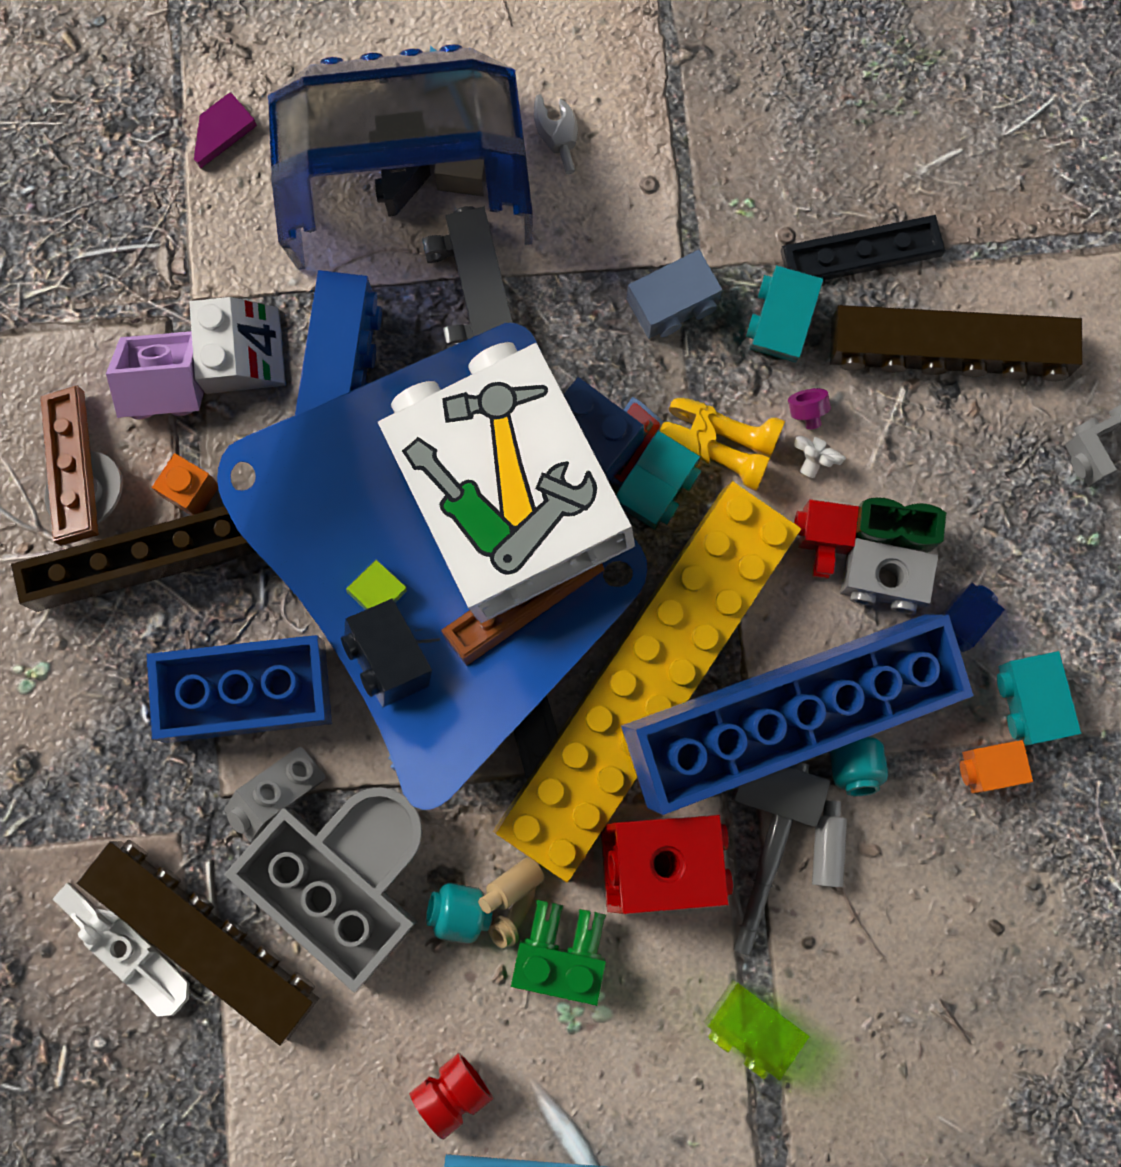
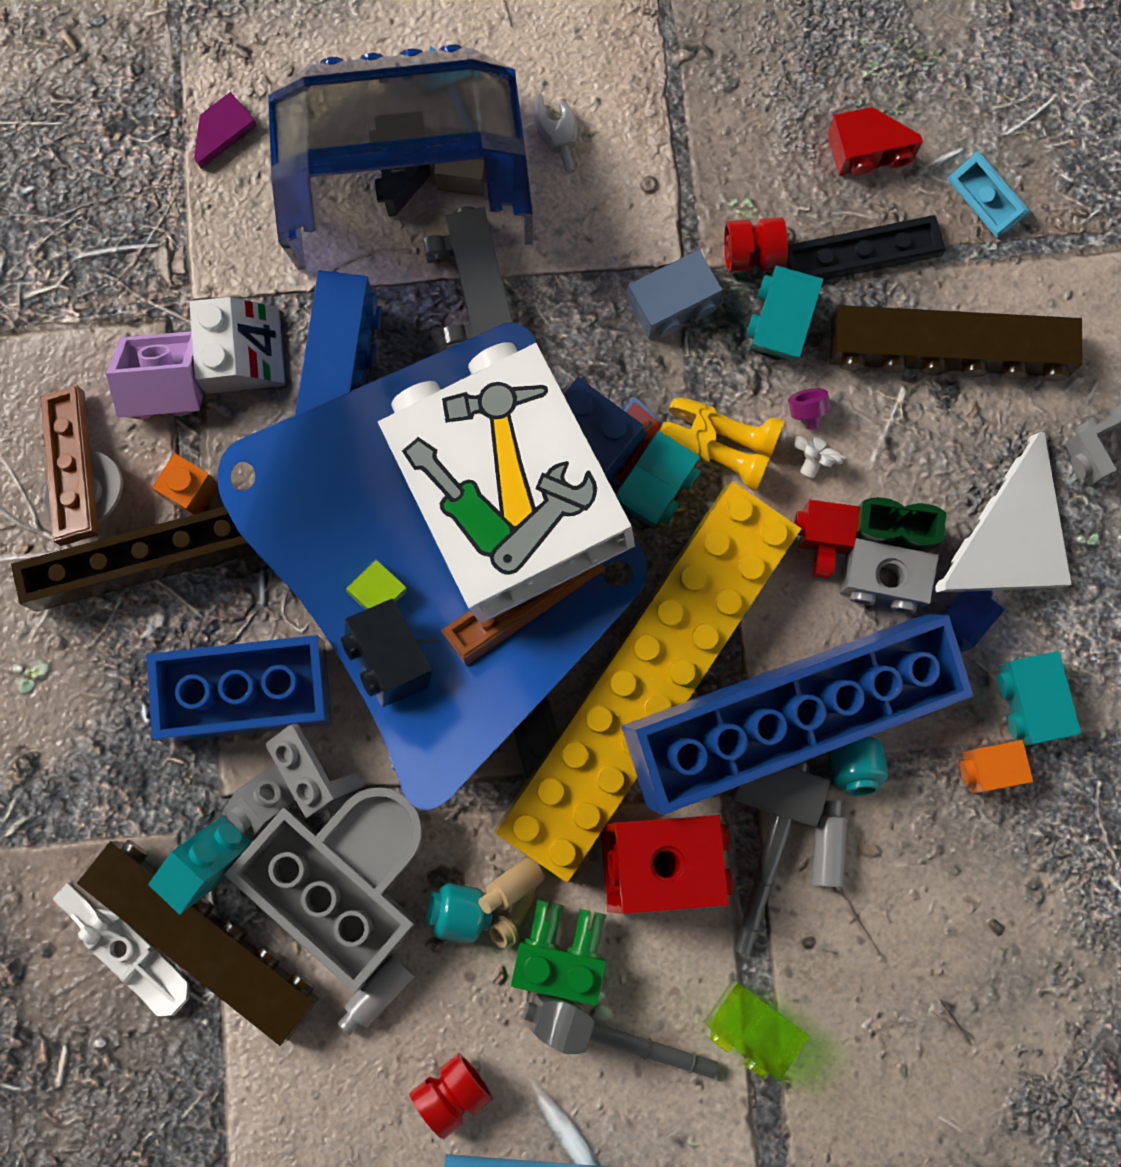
(199, 864): none -> teal brick
(306, 776): none -> light grey bracket
(376, 994): none -> light grey cylinder
(569, 1029): none -> dark grey piece
(755, 244): none -> red wheel
(869, 141): none -> red slope
(988, 194): none -> medium azure slope
(1016, 534): none -> white tile

